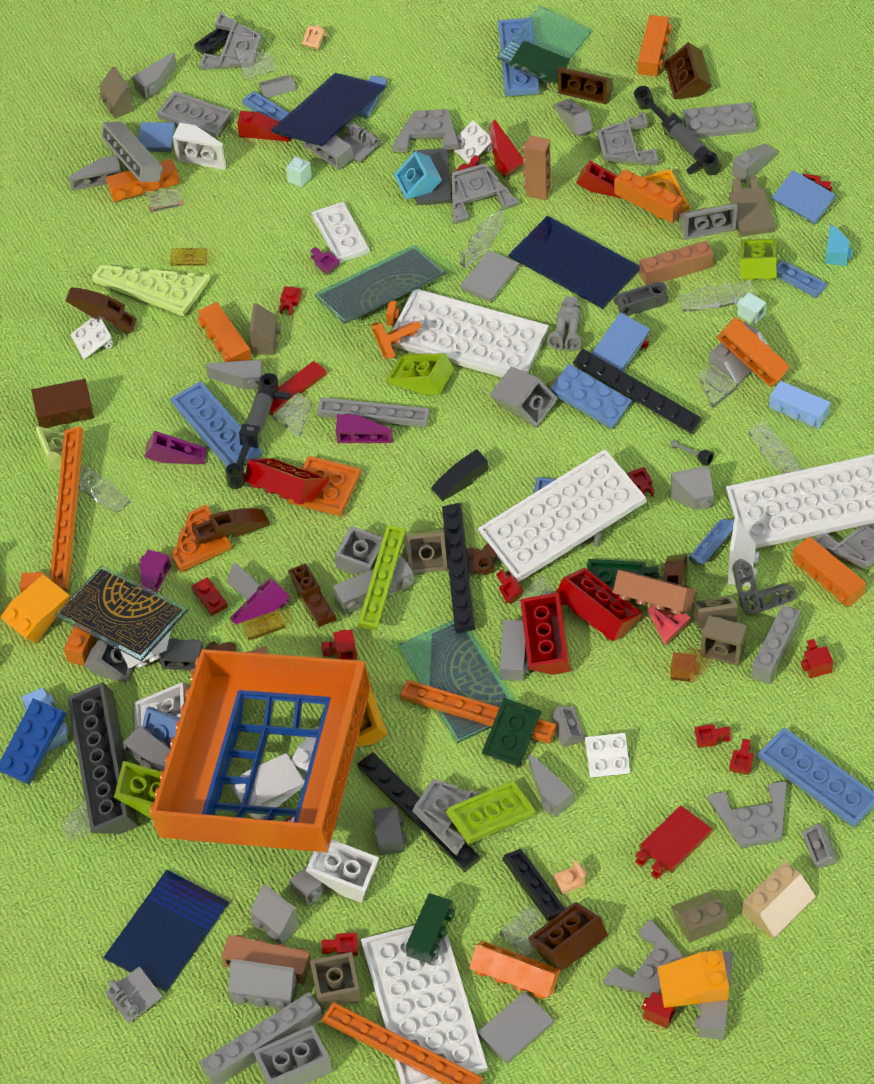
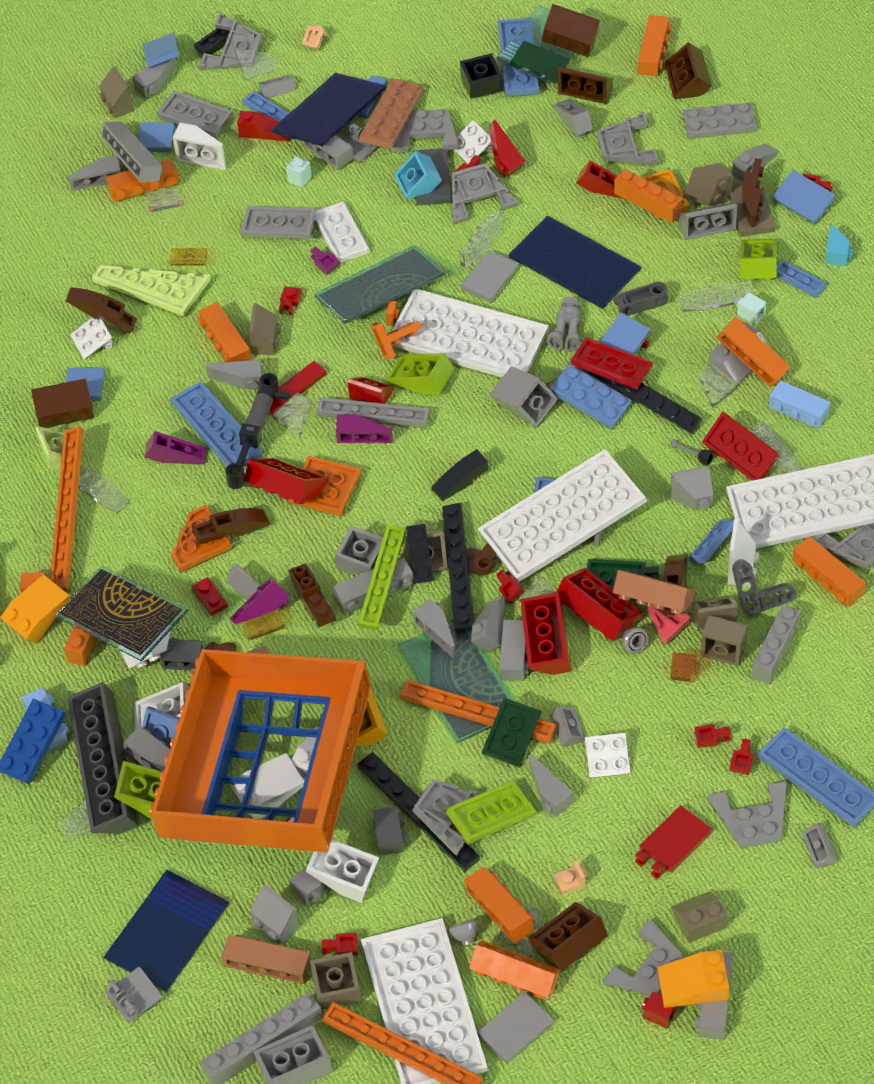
(94, 379): none -> medium blue tile
(107, 662): light grey slope -> none
(154, 569): magenta slope -> none
(161, 50): none -> medium blue tile
(261, 984): light grey slope -> none
(278, 222): none -> light grey plate
(343, 645): red brick -> none
(368, 390): none -> red slope
(391, 113): none -> nougat plate
(419, 553): none -> black plate
(430, 928): dark green brick -> none
(432, 621): none -> light grey slope
(464, 932): none -> light grey brick
(481, 75): none -> black brick
(489, 625): none -> light grey slope
(499, 904): none -> orange brick
(533, 884): black plate -> none
(537, 167): nougat brick -> none
(570, 30): none -> reddish brown slope
(611, 363): none -> red tile
(635, 640): none -> light grey brick
(642, 480): red plate -> none
(676, 263): nougat brick -> none
(681, 134): black piece -> none
(708, 184): none -> dark tan slope
(740, 447): none -> red tile
(752, 193): none -> reddish brown slope
(778, 900): tan slope -> none
(816, 660): red brick -> none

